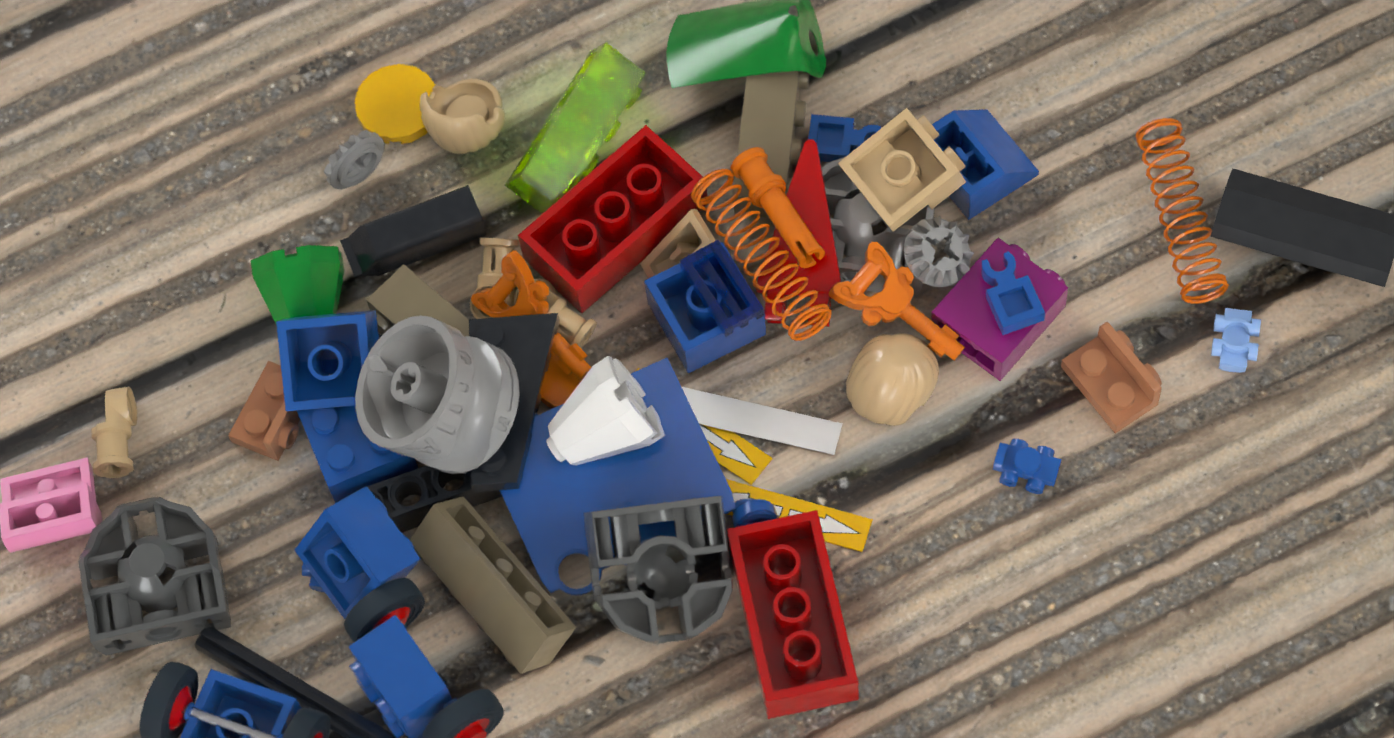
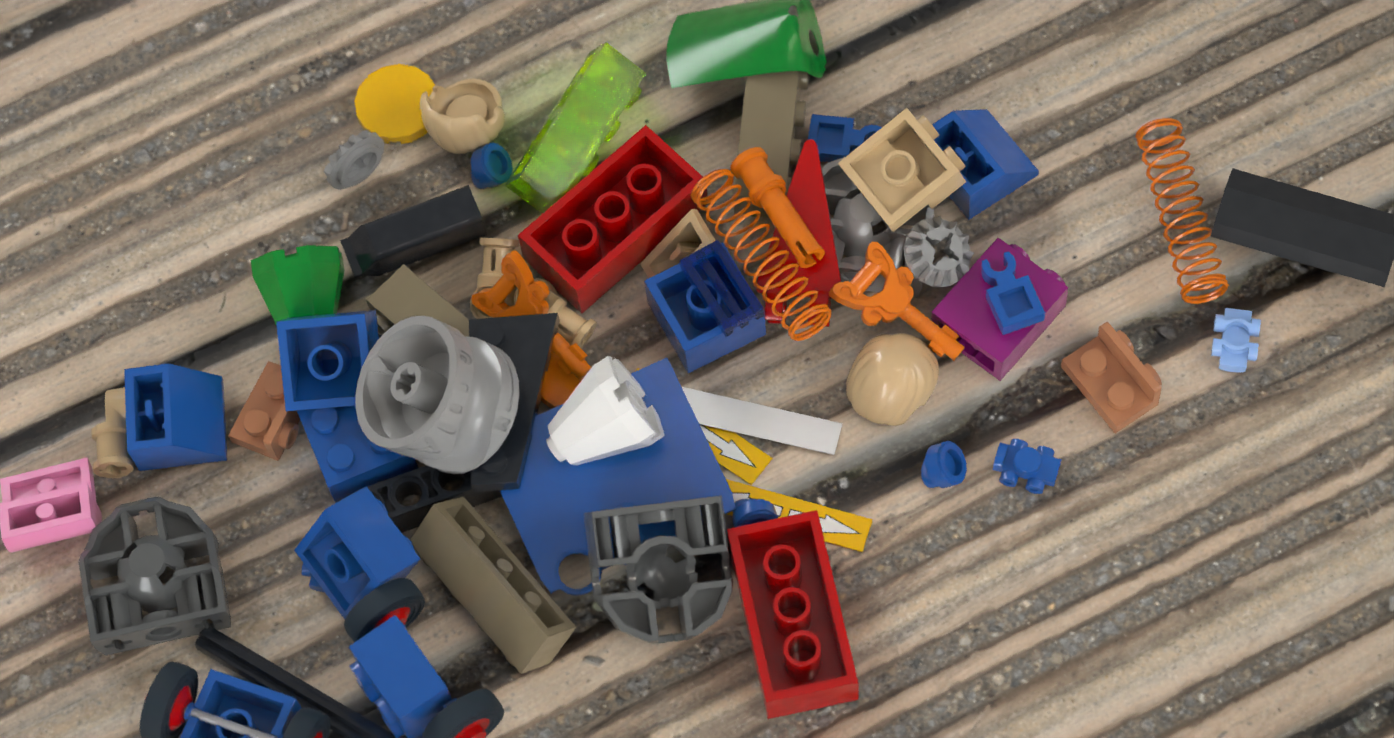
(174, 416): none -> blue slope
(490, 166): none -> blue tile
(943, 466): none -> blue tile

